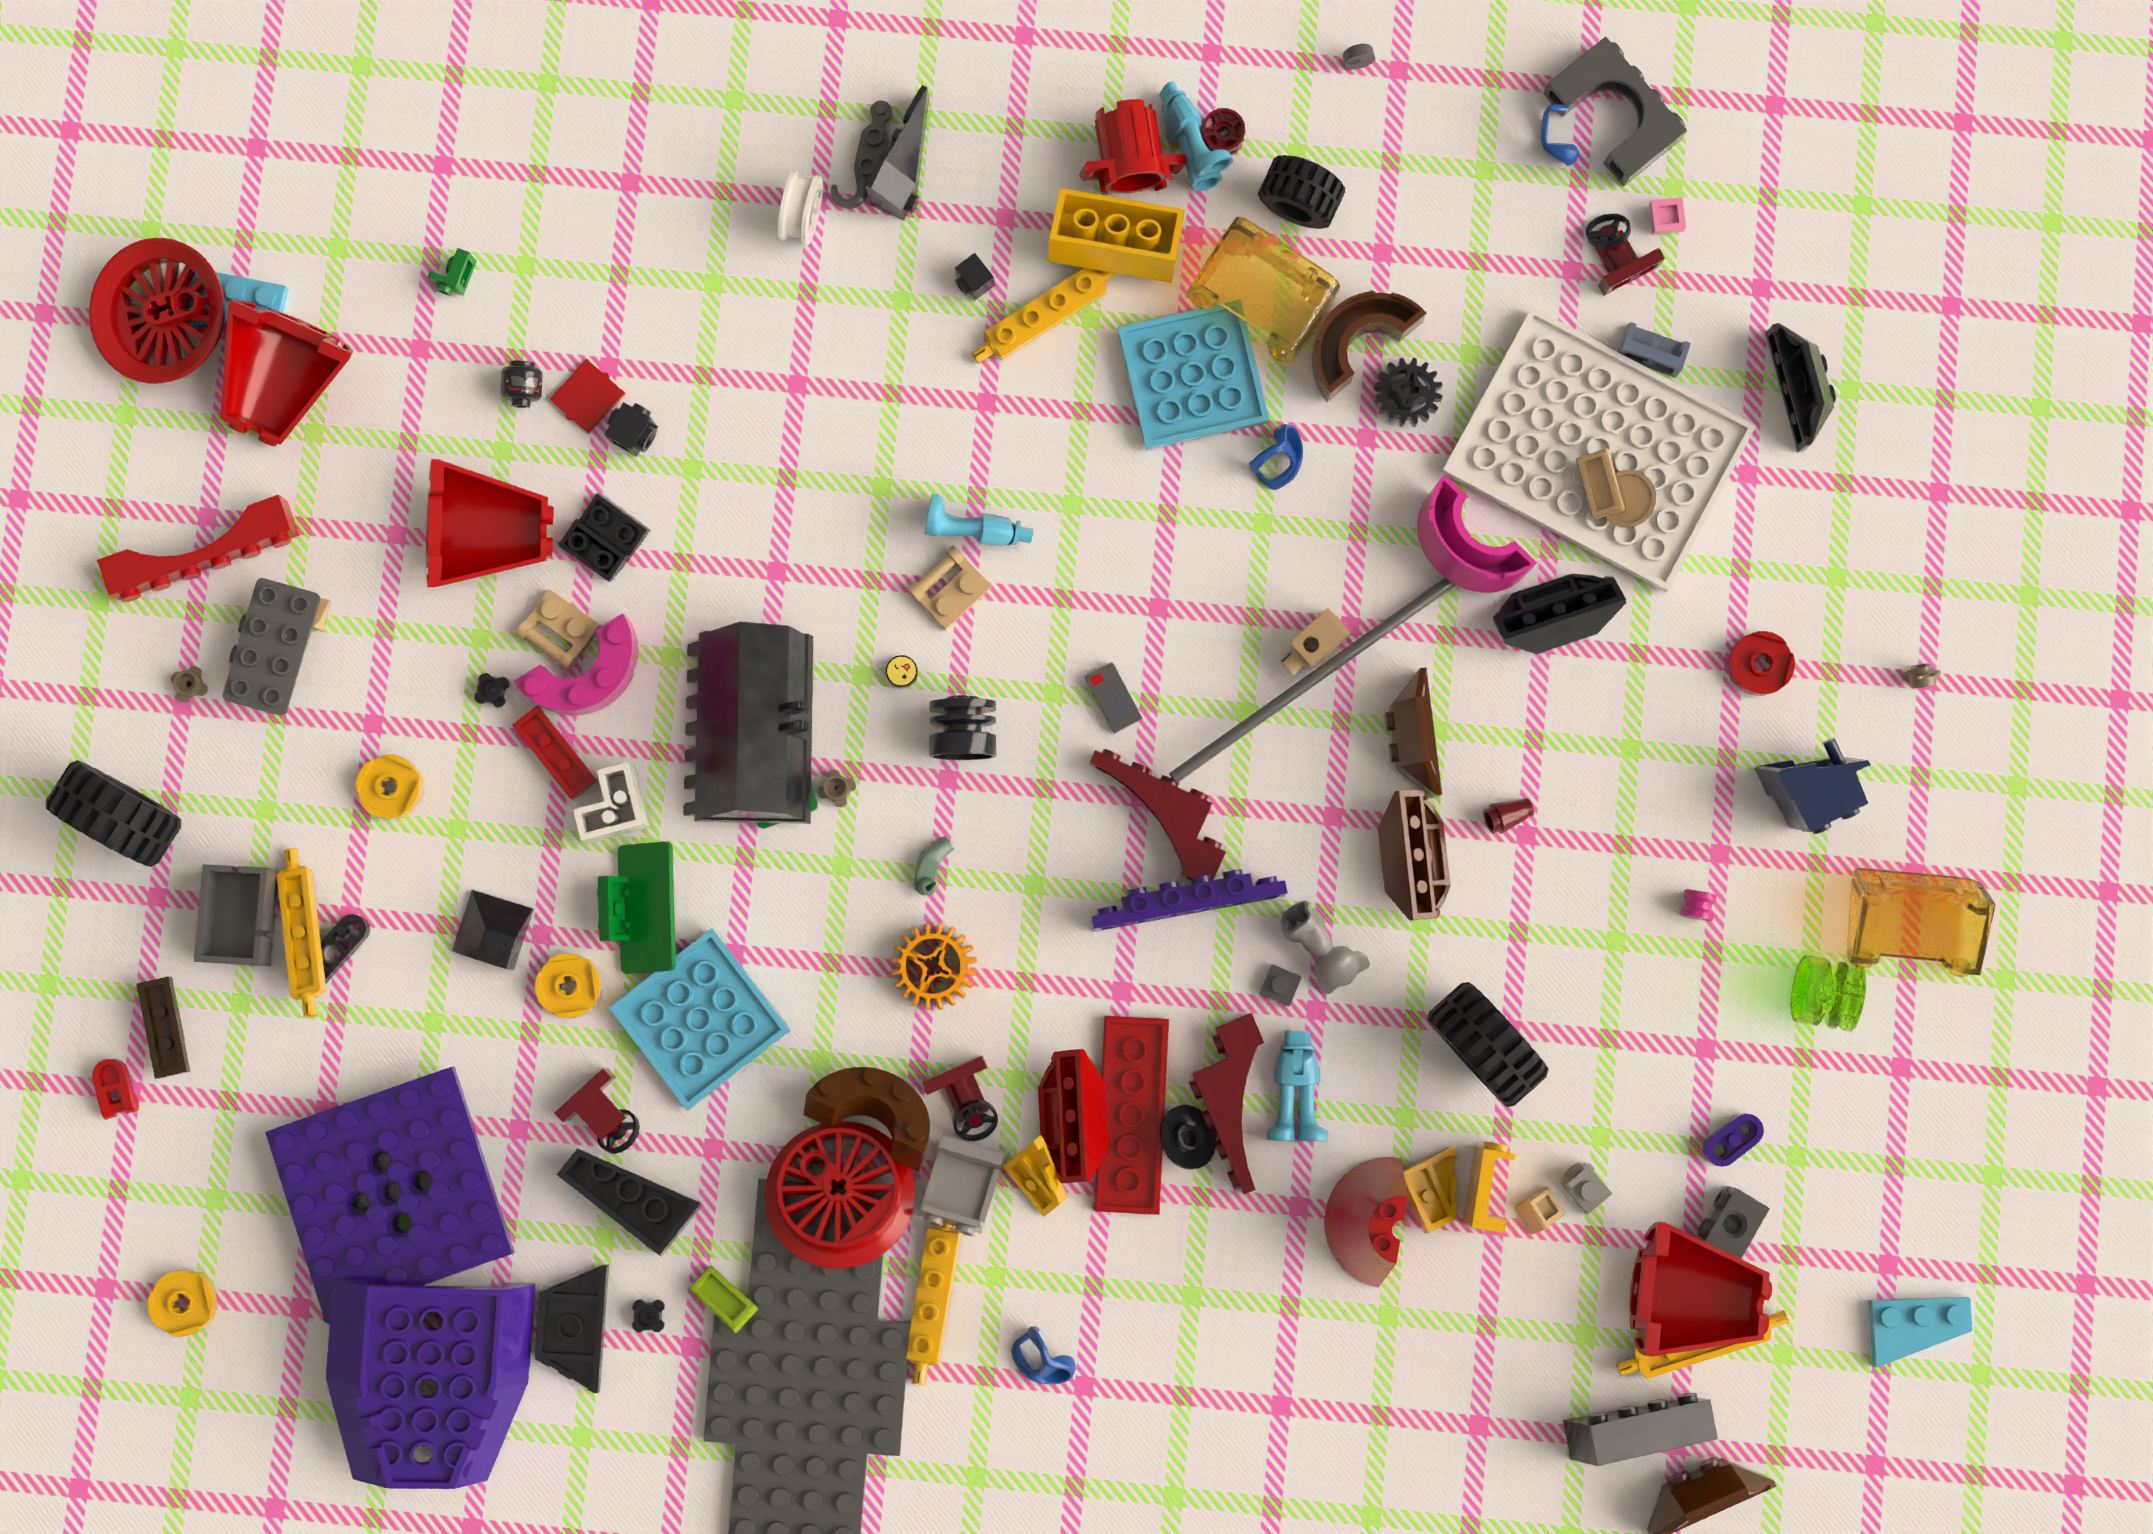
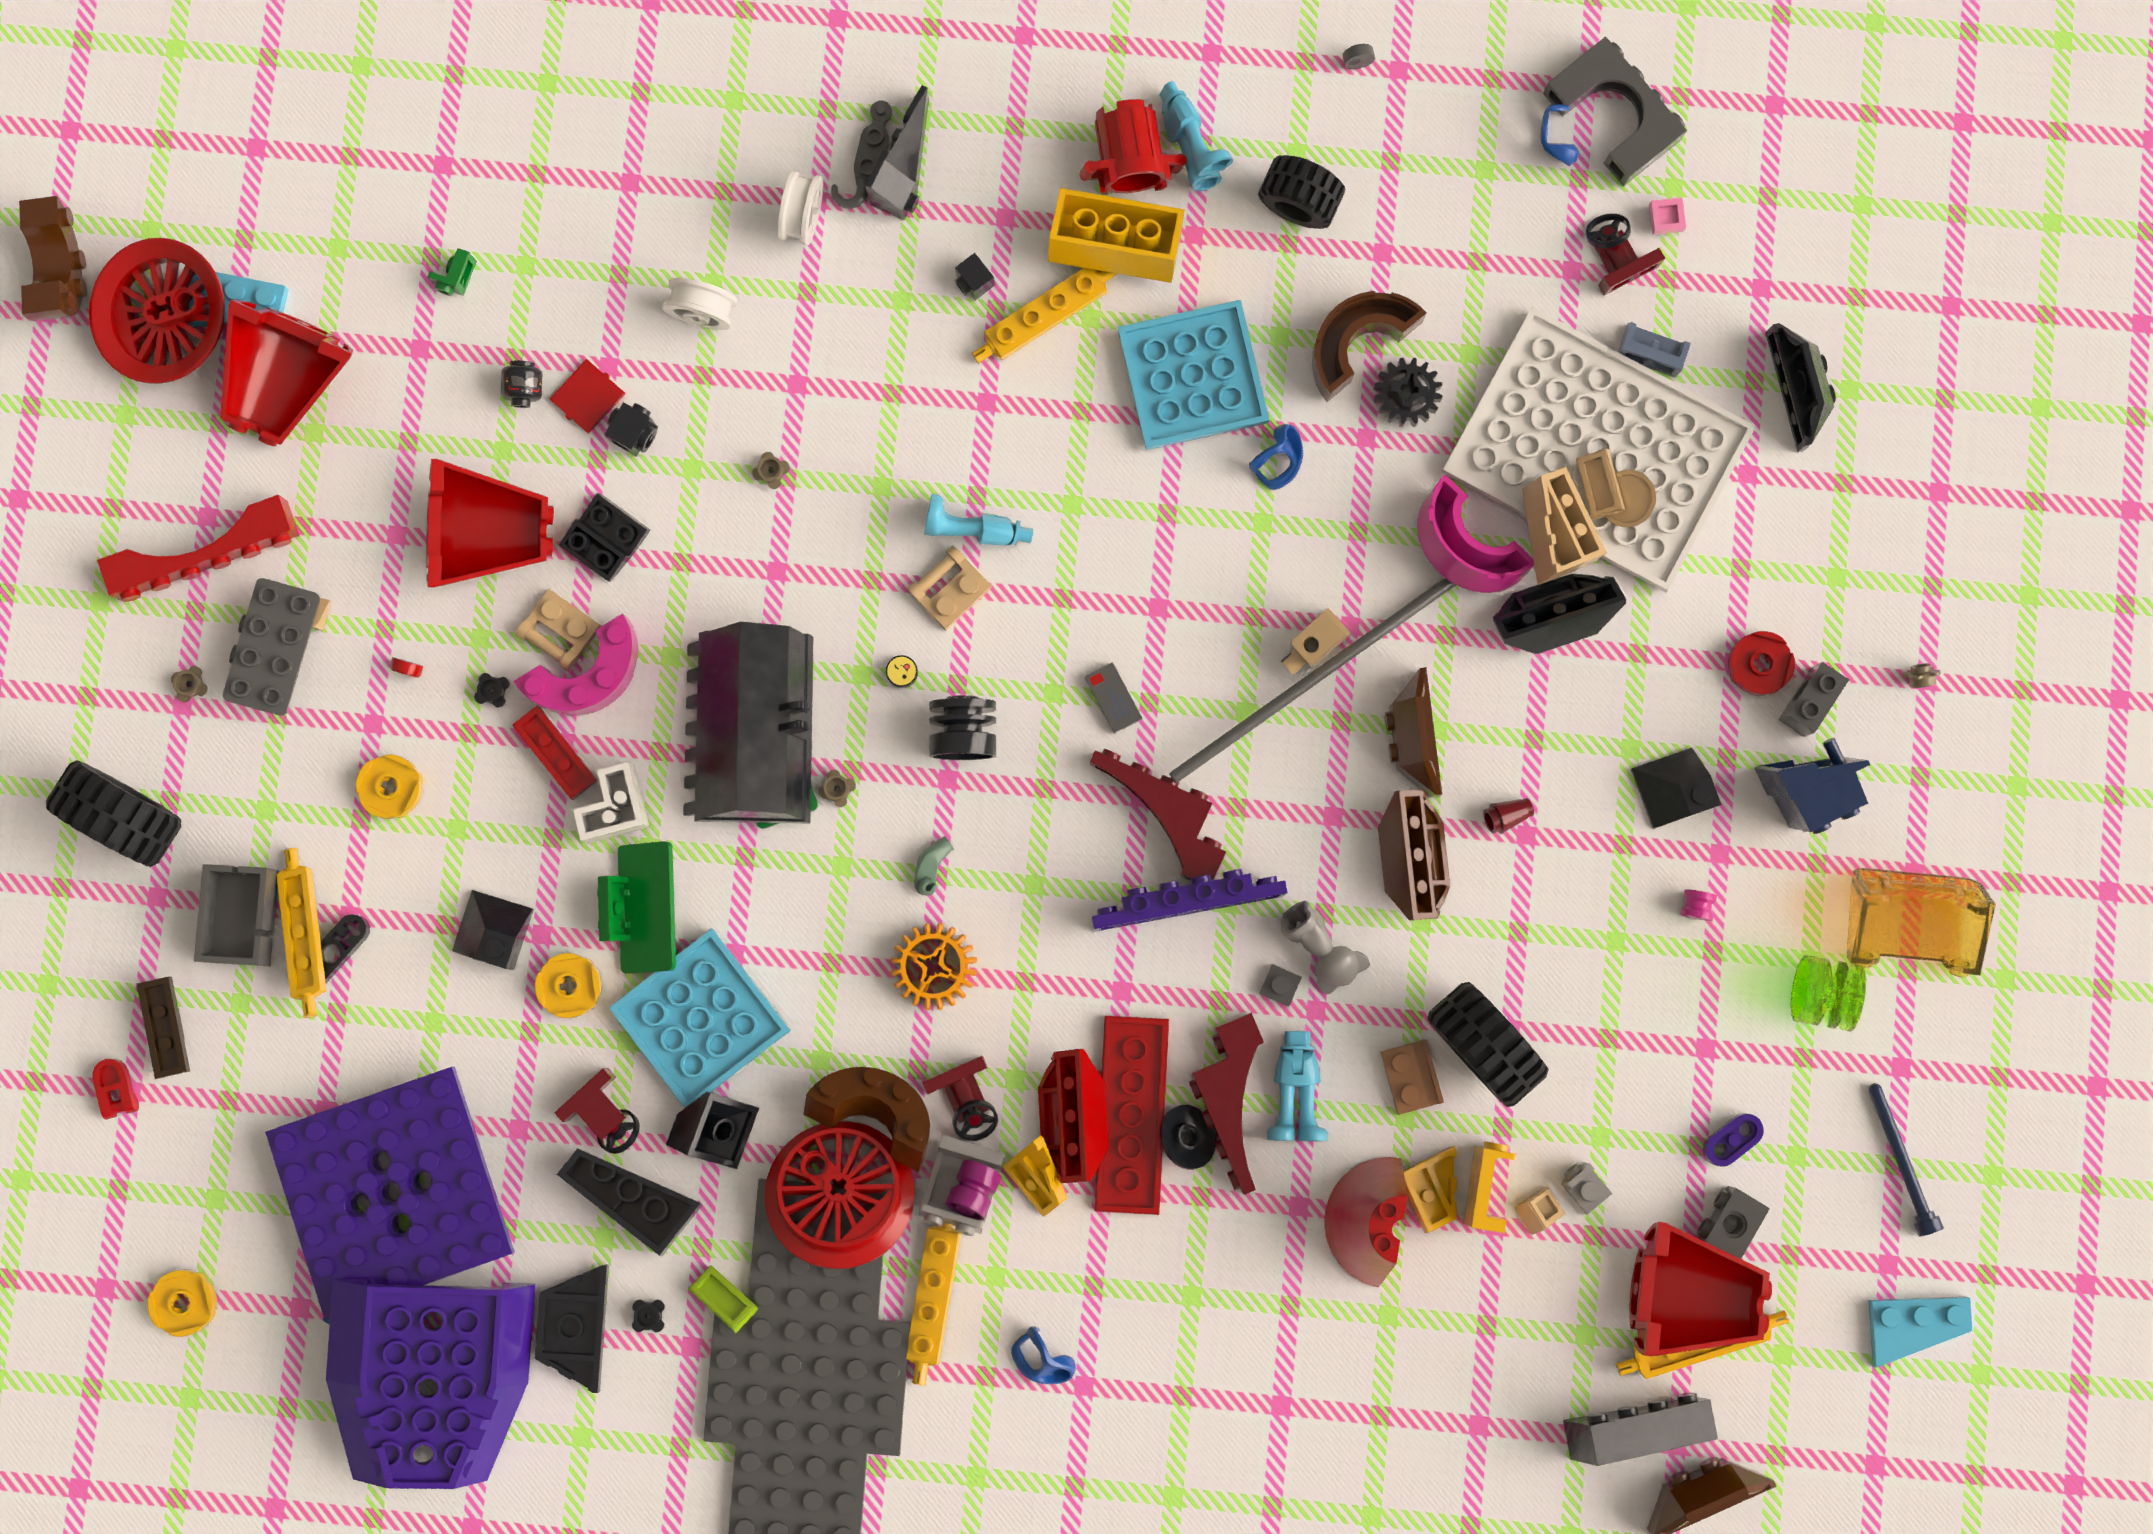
(55, 260): none -> reddish brown brick
(406, 667): none -> red tile
(699, 303): none -> white wheel
(713, 1129): none -> black slope
(769, 461): none -> dark tan plate
(974, 1187): none -> magenta wheel
(1219, 121): dark red wheel -> none
(1265, 287): clear yellow windscreen -> none
(1411, 1077): none -> medium nougat plate
(1559, 527): none -> tan wedge
(1675, 787): none -> black slope
(1813, 699): none -> dark grey brick
(1925, 1219): none -> dark blue piece

